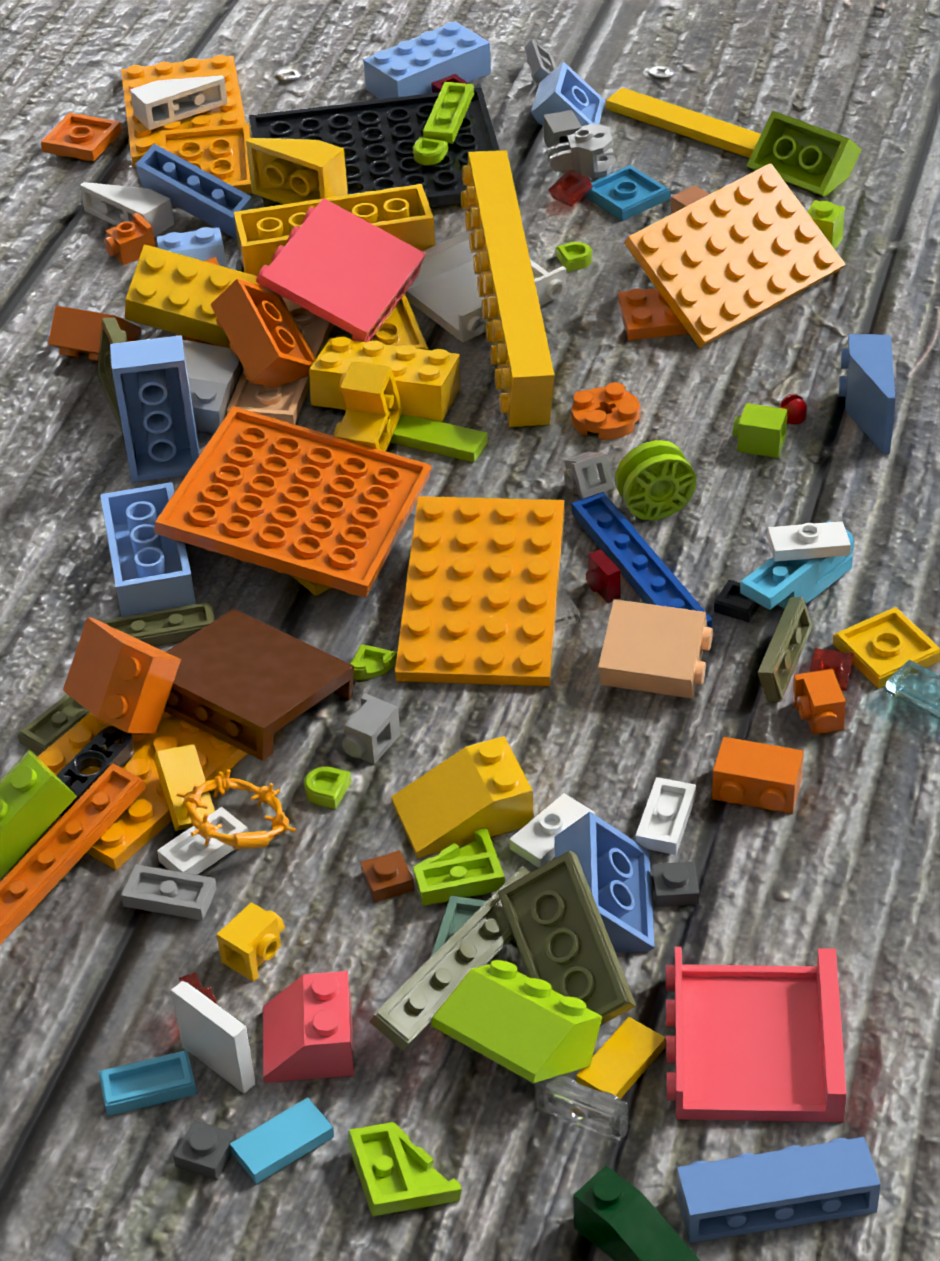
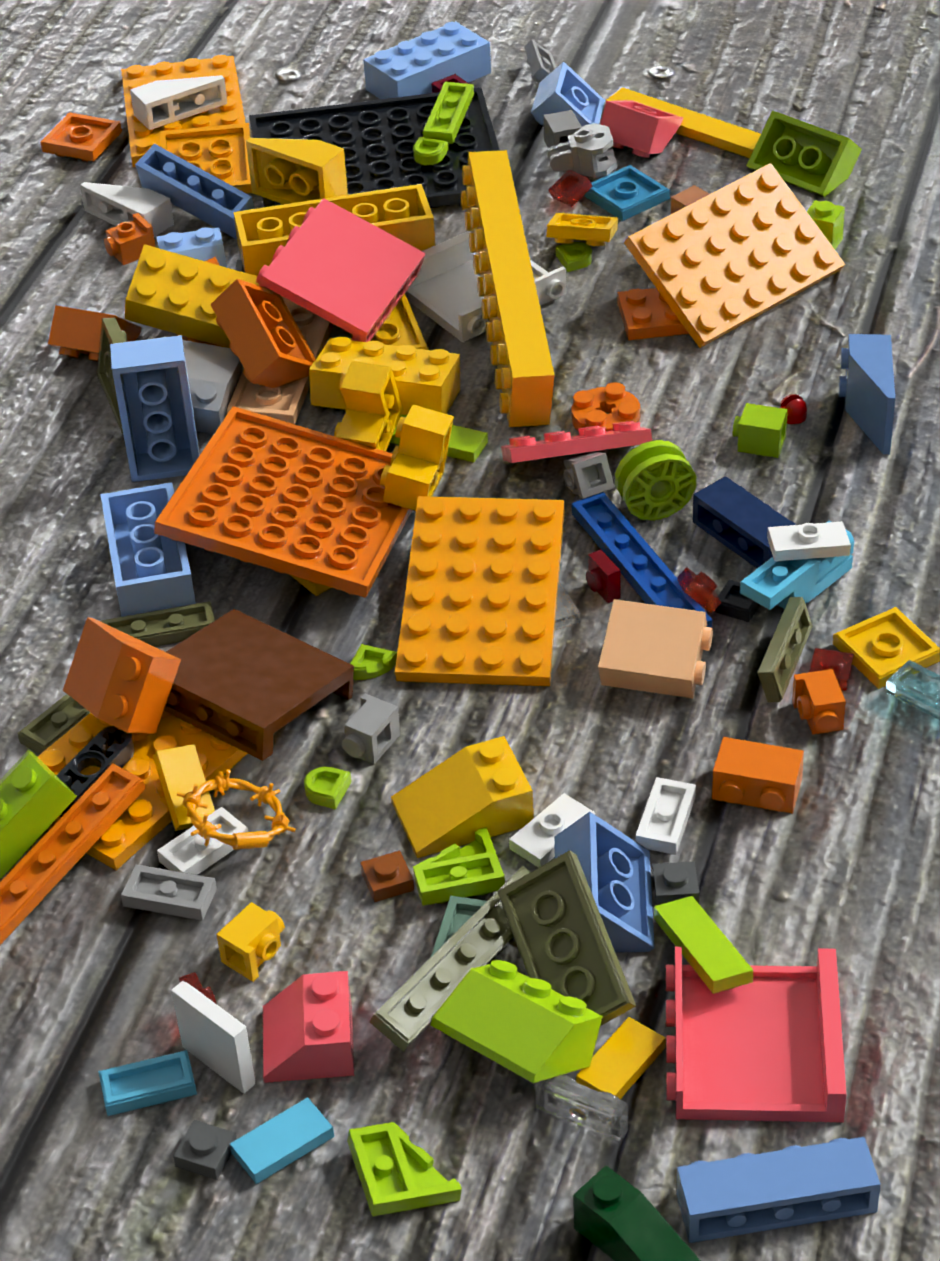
(419, 458): none -> yellow brick
(562, 443): none -> coral plate
(593, 229): none -> yellow plate
(639, 126): none -> coral slope
(700, 588): none -> clear red plate
(703, 944): none -> lime tile
(737, 519): none -> dark blue brick

